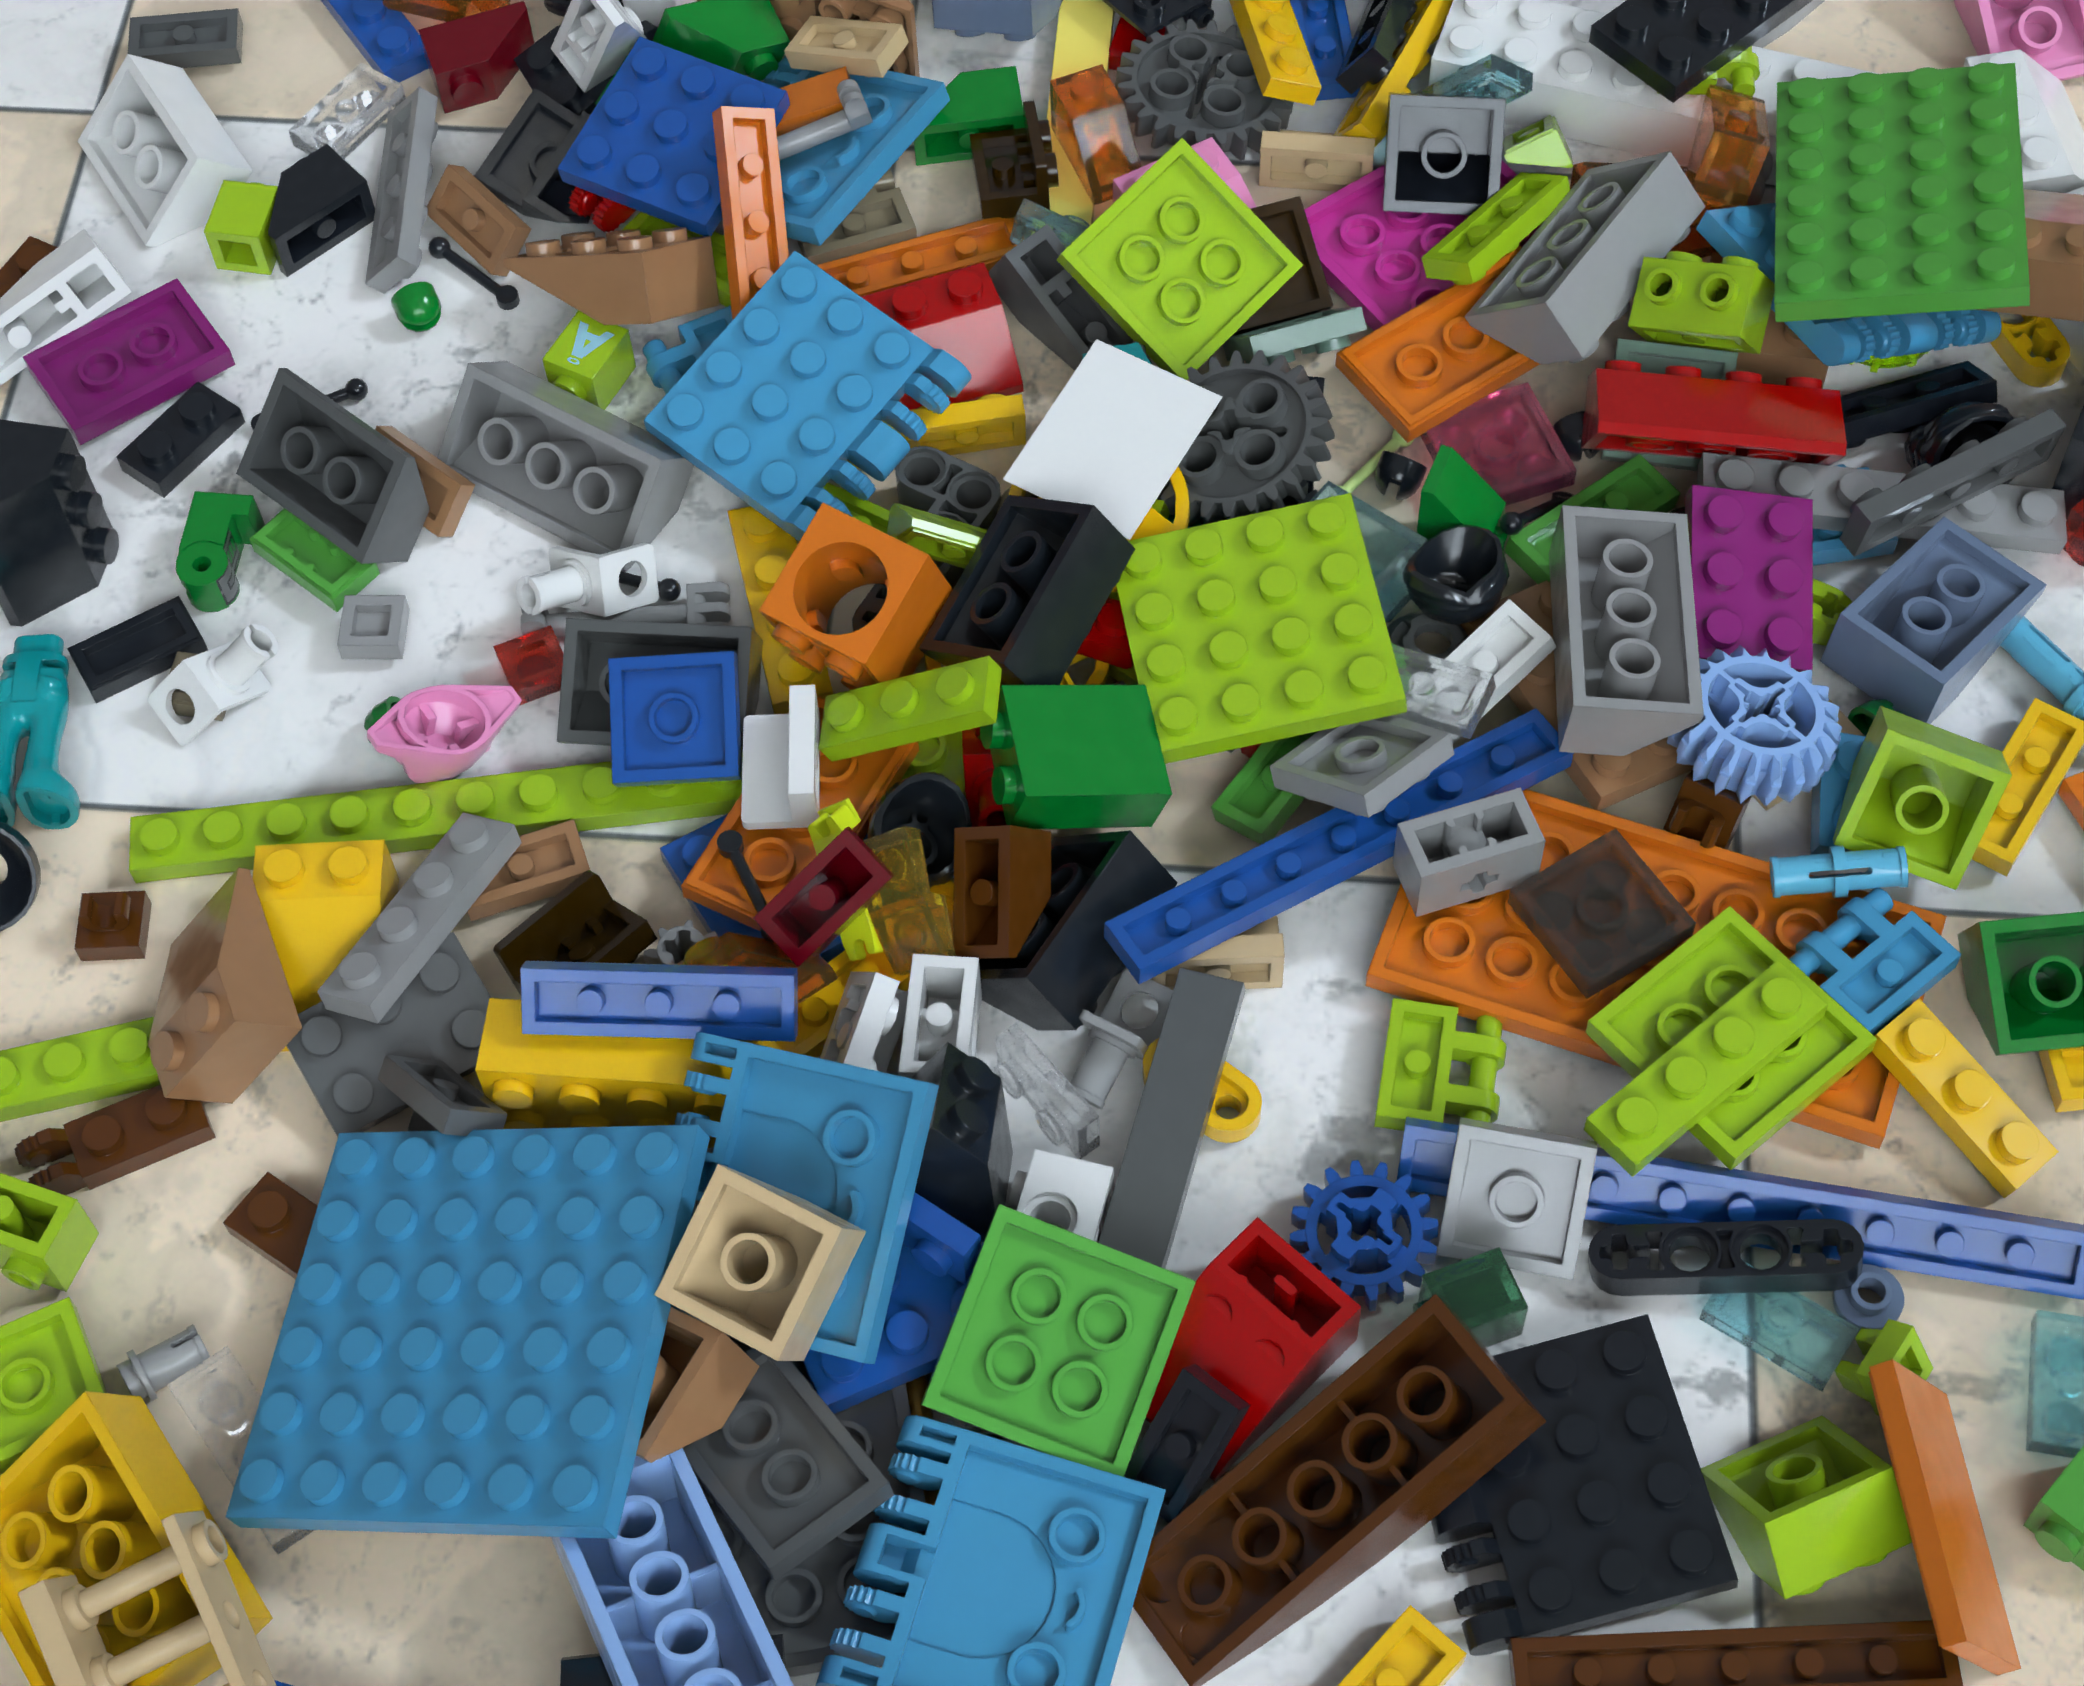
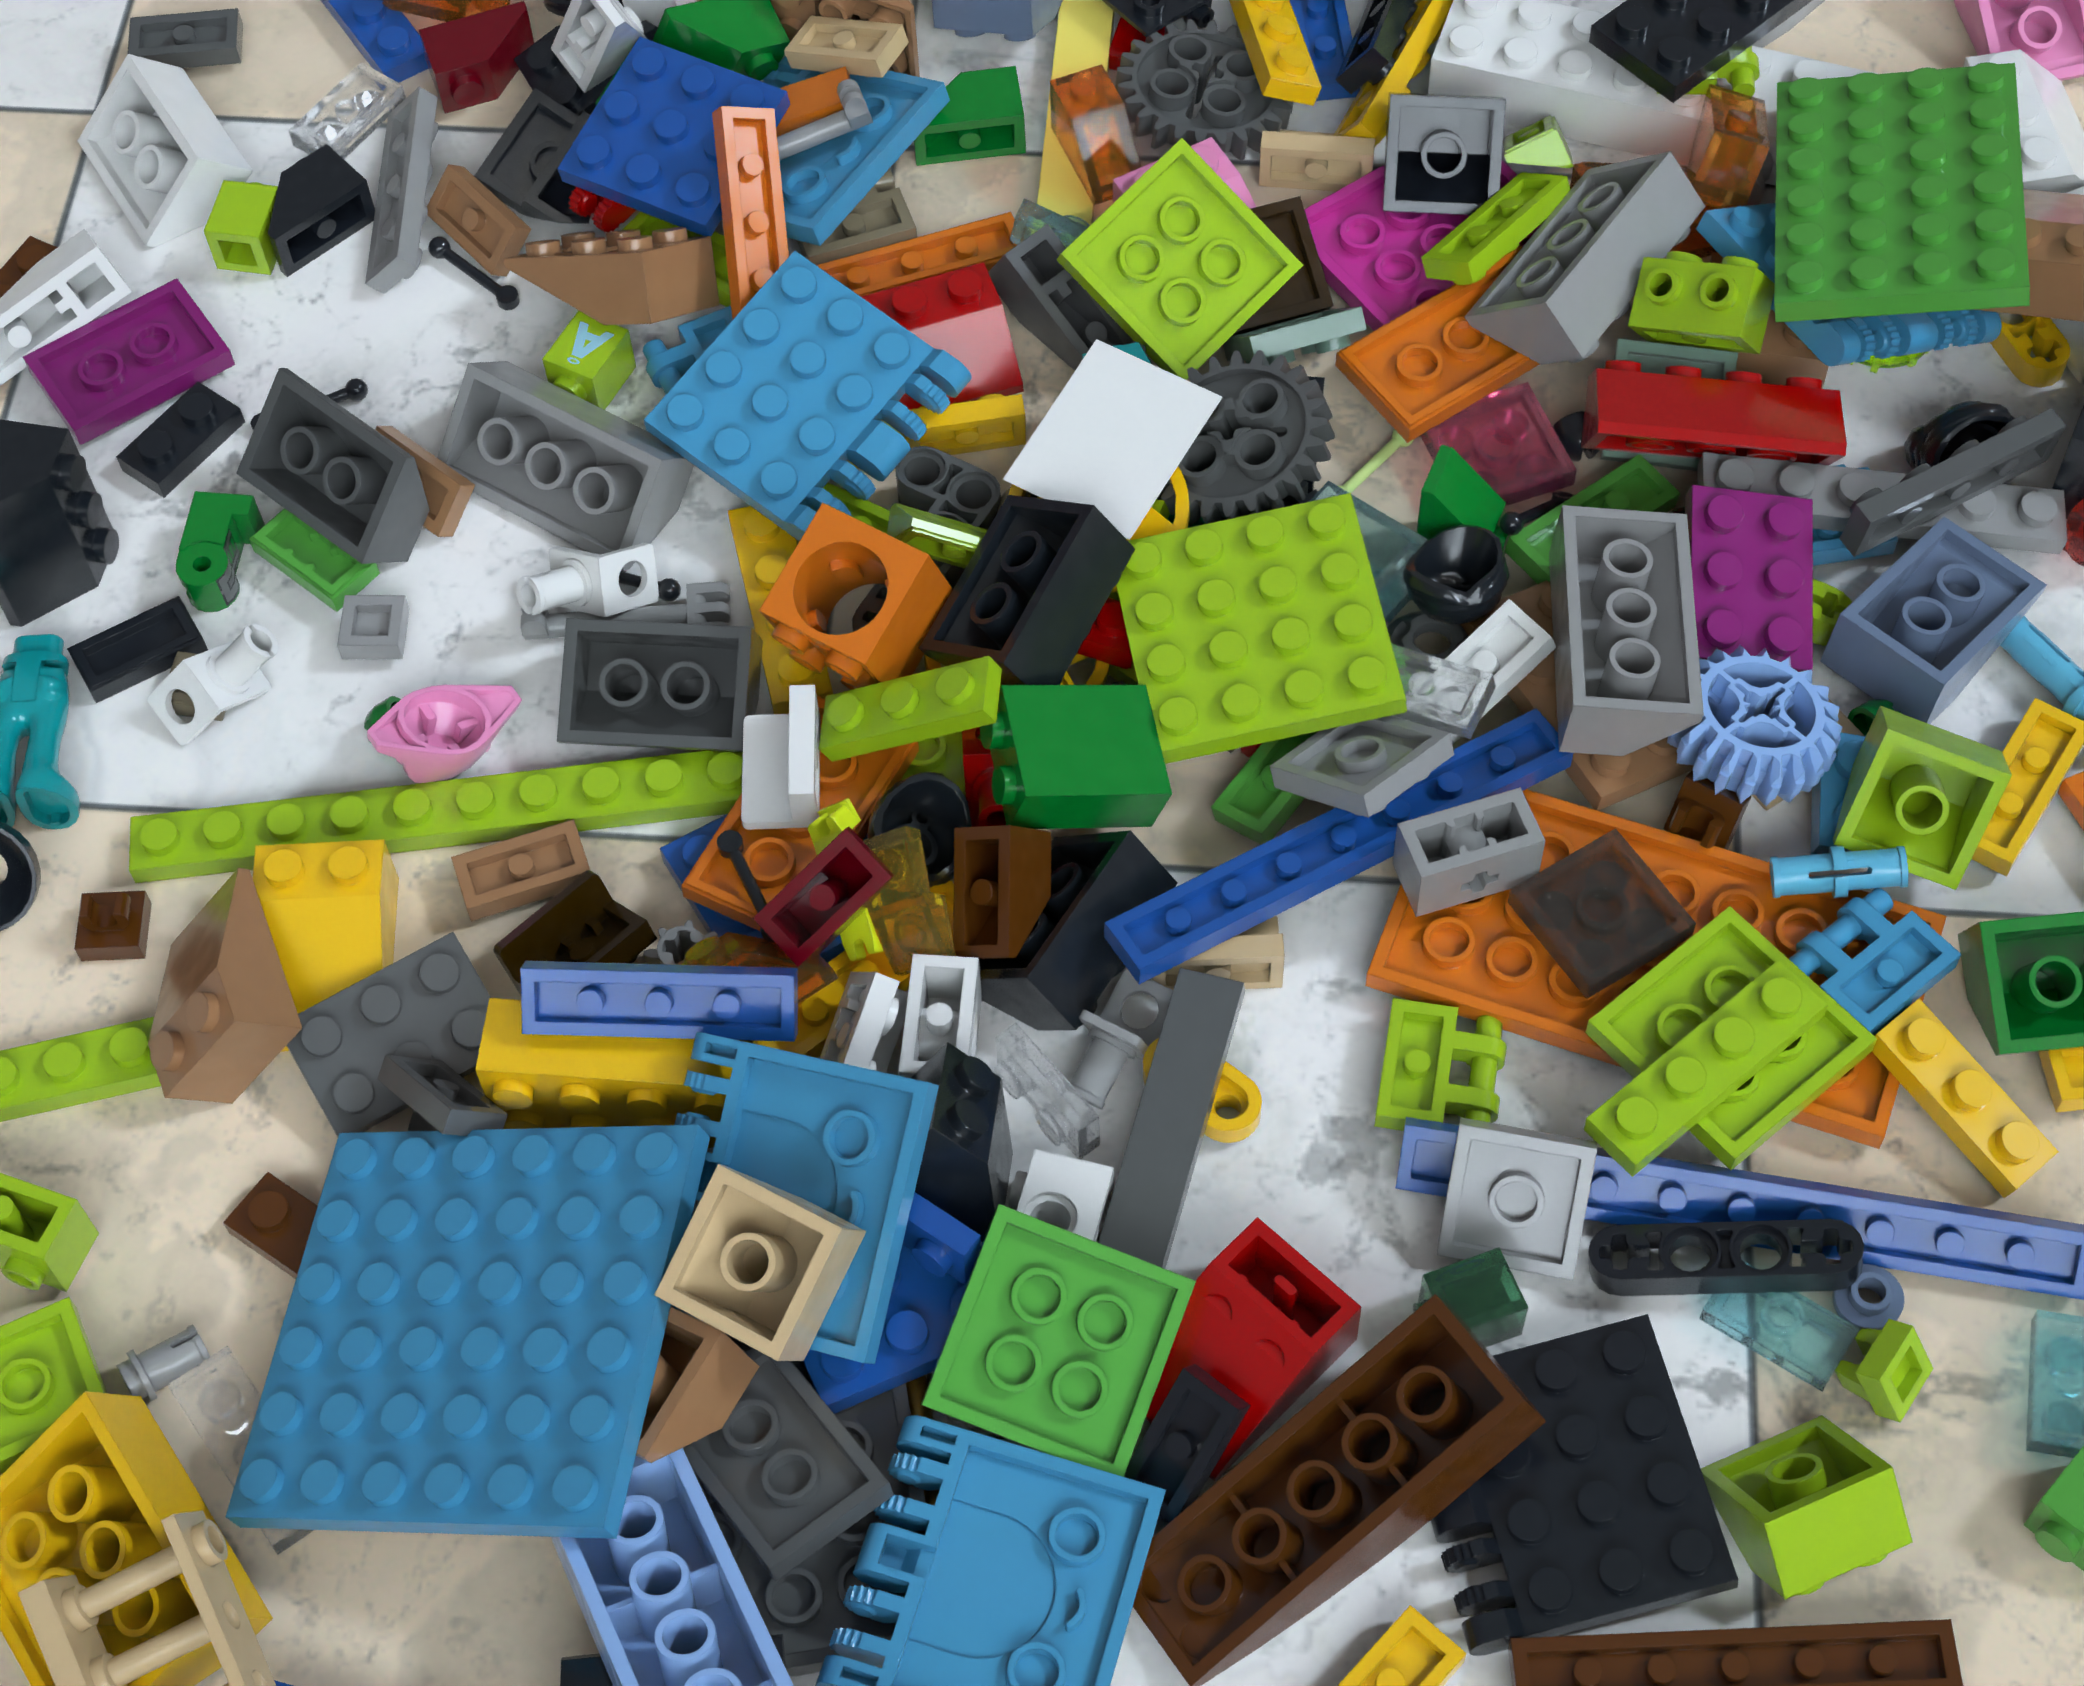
(115, 1141): reddish brown hinge -> none
(417, 306): green hinge -> none
(419, 918): light grey plate -> none
(532, 664): clear red plate -> none
(675, 719): blue plate -> none
(1014, 166): dark brown bracket -> none
(1378, 1210): blue gear -> none
(1399, 471): black hinge -> none
(1485, 77): clear light blue plate -> none
(1913, 401): black plate -> none
(1943, 1519): orange tile -> none

